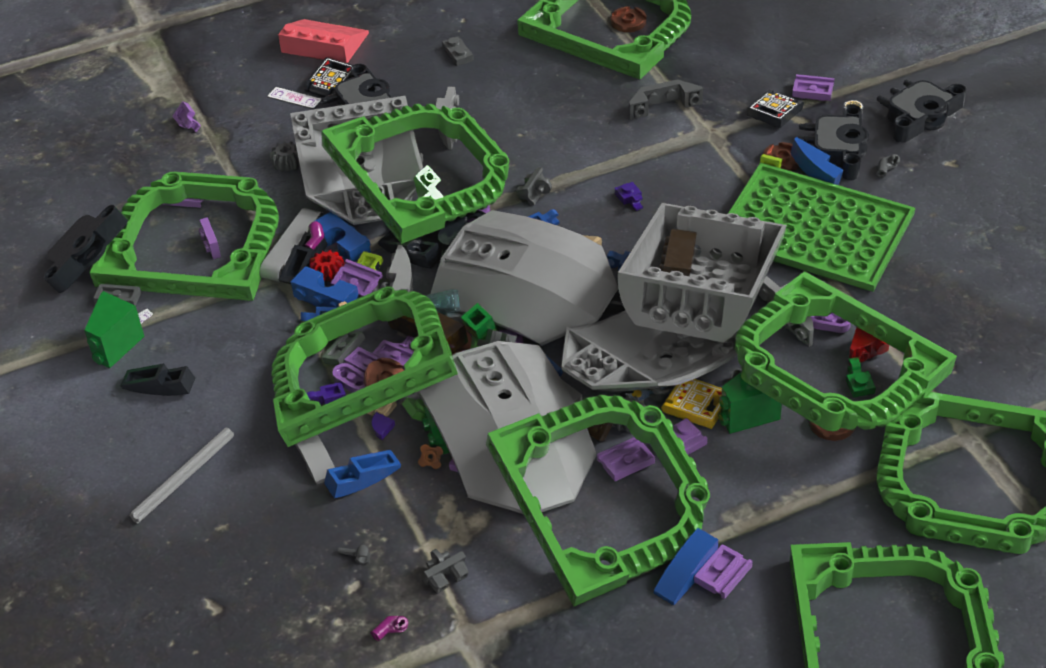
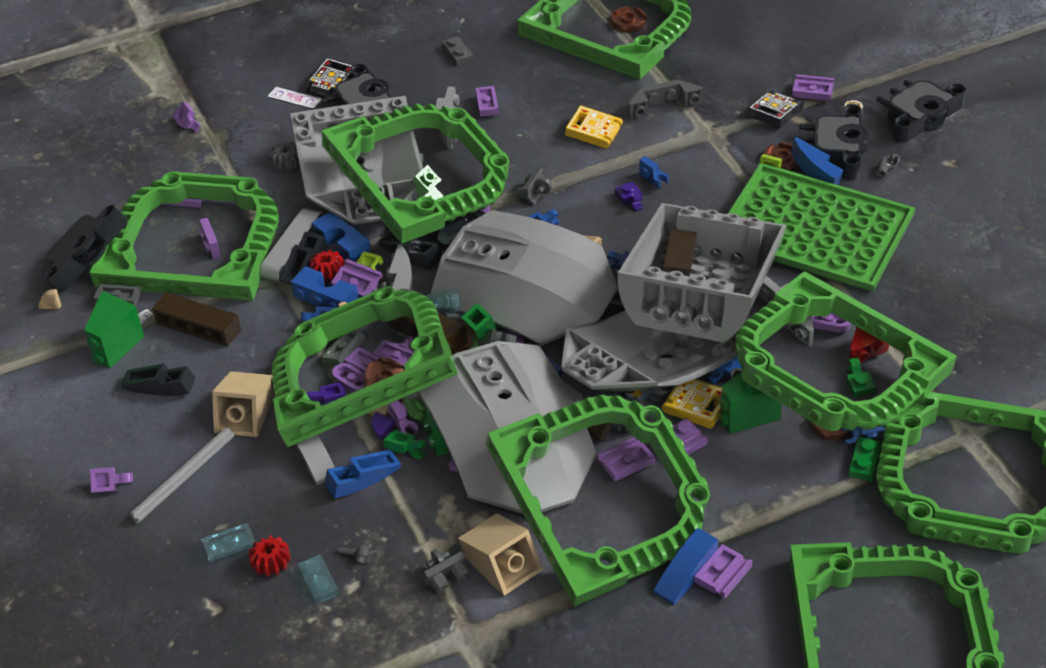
(50, 300): none -> tan tile
(105, 479): none -> medium lavender plate
(196, 319): none -> dark brown brick
(228, 542): none -> clear light blue plate
(242, 403): none -> tan slope
(269, 556): none -> red gear
(317, 235): magenta arm -> none
(318, 579): none -> clear light blue plate
(321, 40): coral slope -> none
(390, 624): magenta arm -> none
(399, 413): none -> medium lavender plate
(402, 442): none -> green plate
(426, 461): dark orange plate -> none
(487, 101): none -> medium lavender plate
(501, 552): none -> tan slope
(596, 127): none -> yellow container
(650, 171): none -> blue plate
(723, 370): none -> blue plate
(858, 431): none -> blue plate
(865, 459): none -> green plate

